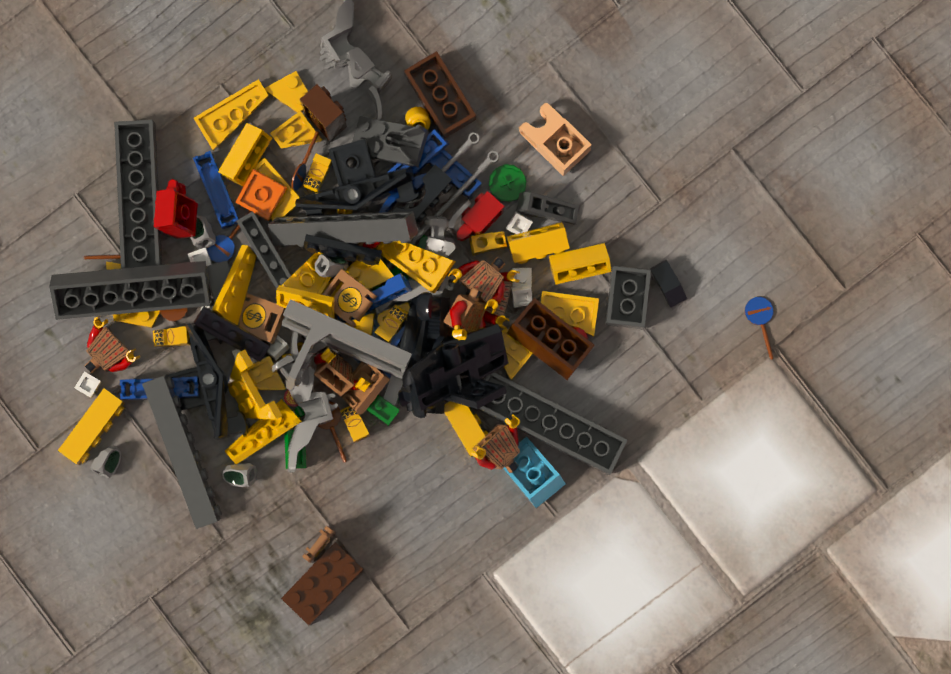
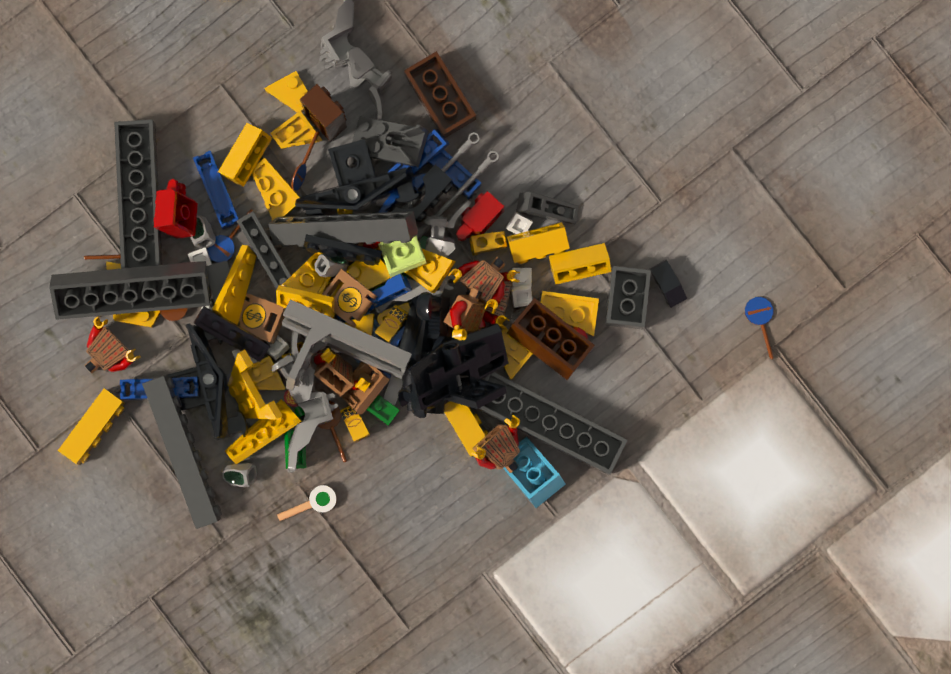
(88, 384): white plate -> none
(107, 462): light grey rock -> none
(171, 337): yellow leg -> none
(230, 113): yellow wing -> none
(261, 194): orange tile -> none
(317, 173): yellow leg -> none
(319, 545): medium nougat container -> none
(321, 499): none -> piece
(322, 583): reddish brown brick -> none
(402, 256): none -> yellowish green tile
(418, 116): yellow head -> none
(507, 183): green tile -> none
(552, 136): light nougat brick -> none

